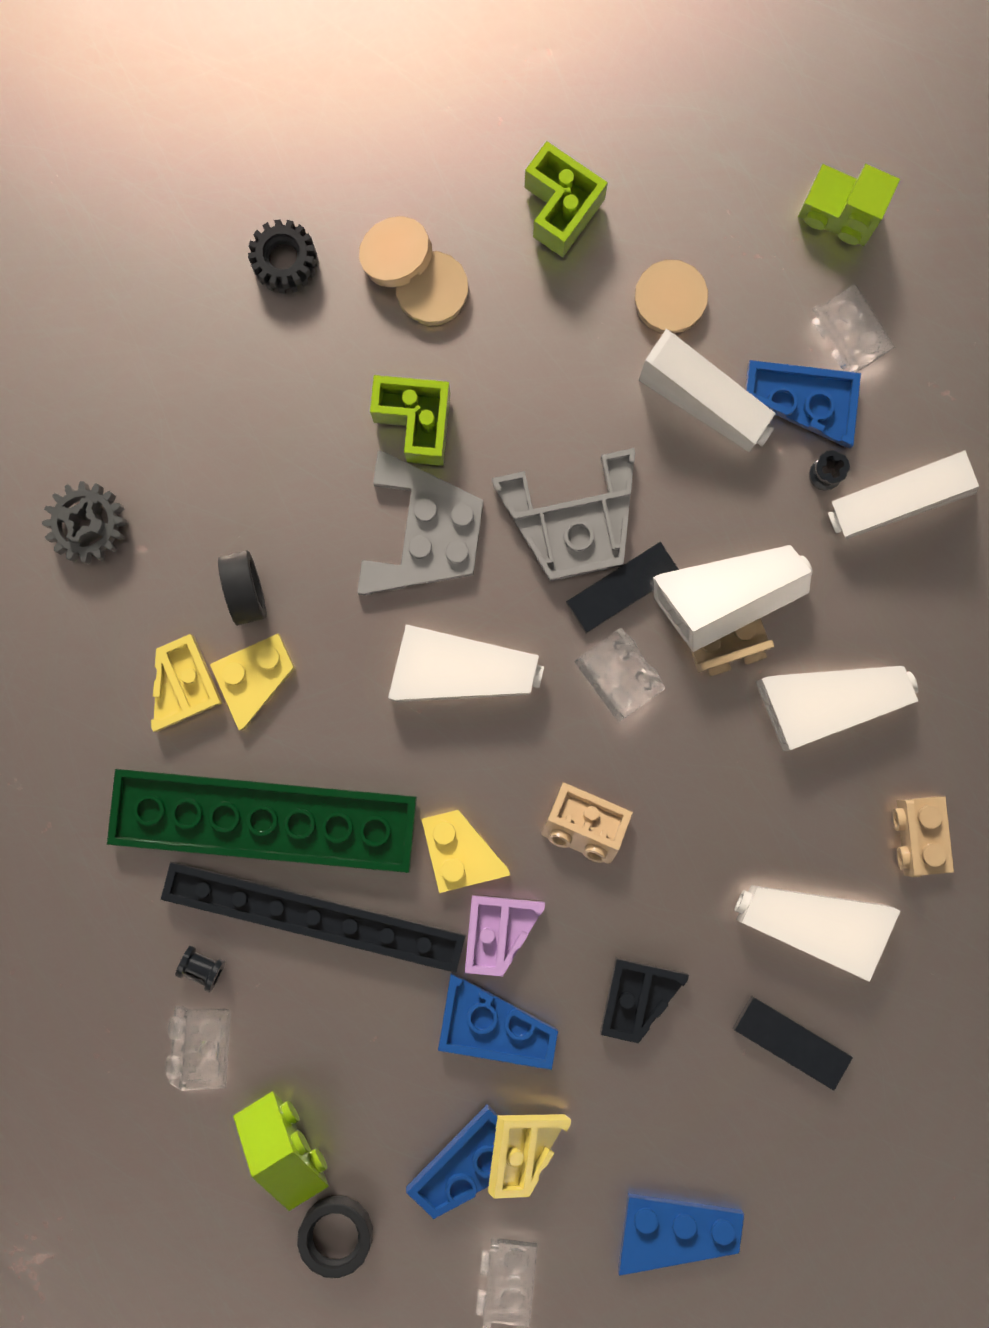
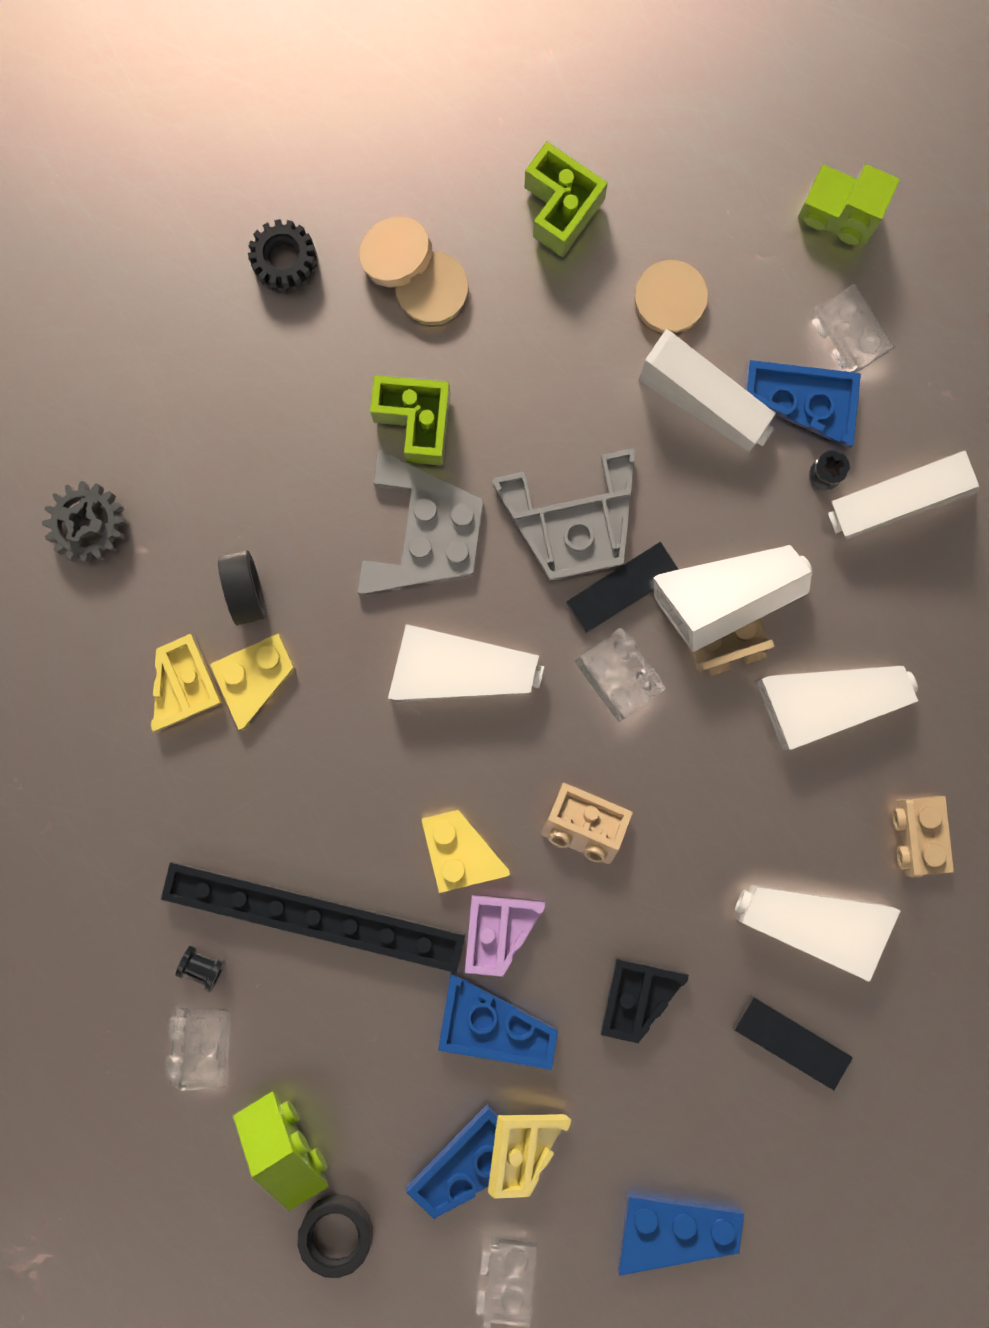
(262, 820): dark green plate -> none

